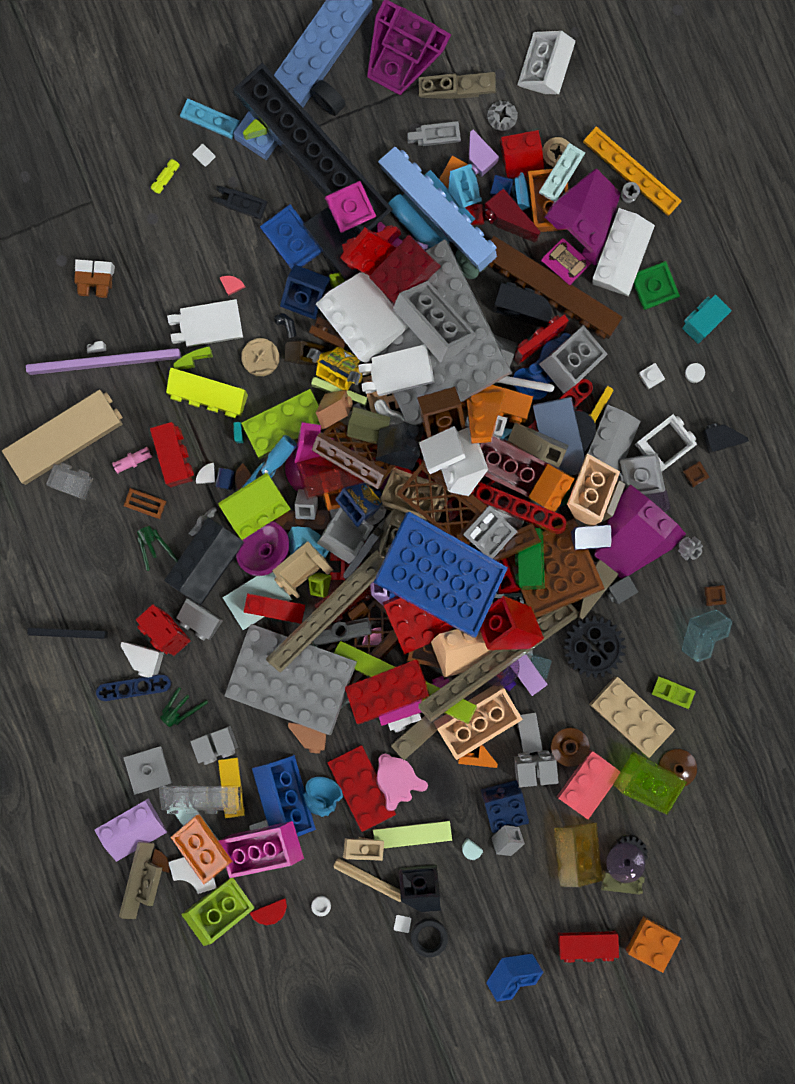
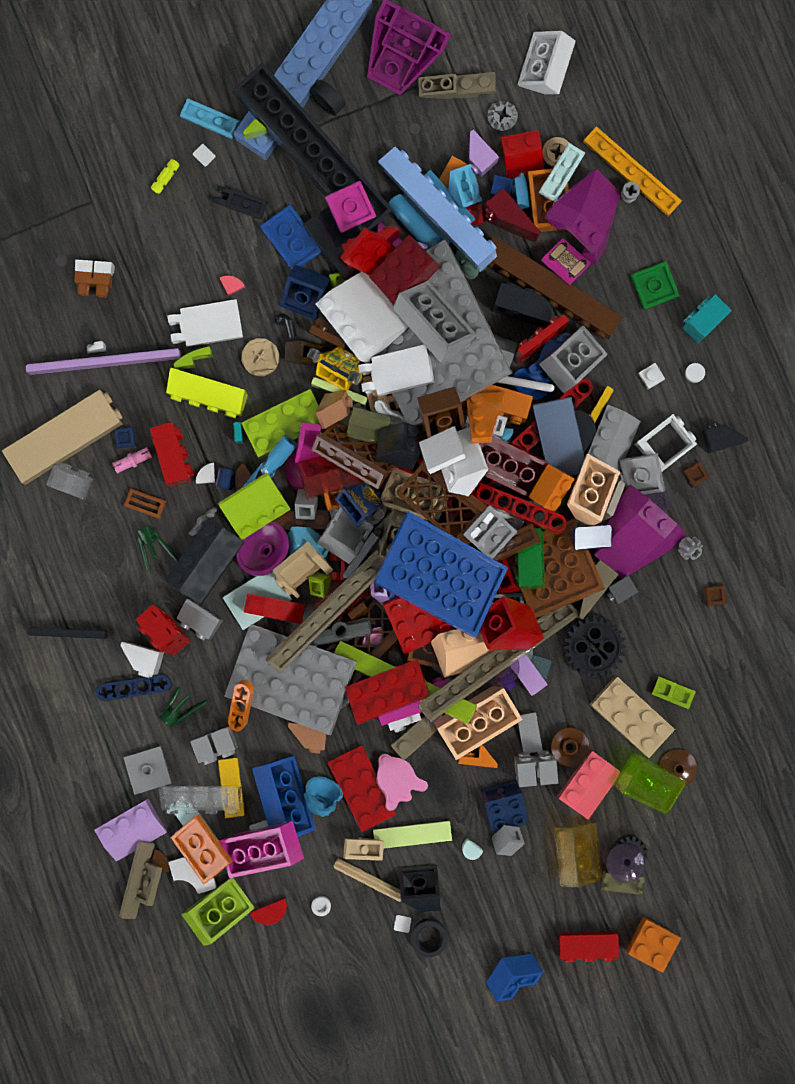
(124, 438): none -> dark blue tile
(235, 711): none -> orange beam
(435, 134): light grey hinge -> none
(538, 444): dark tan slope -> none
(623, 252): white slope -> none
(704, 632): clear light blue panel -> none

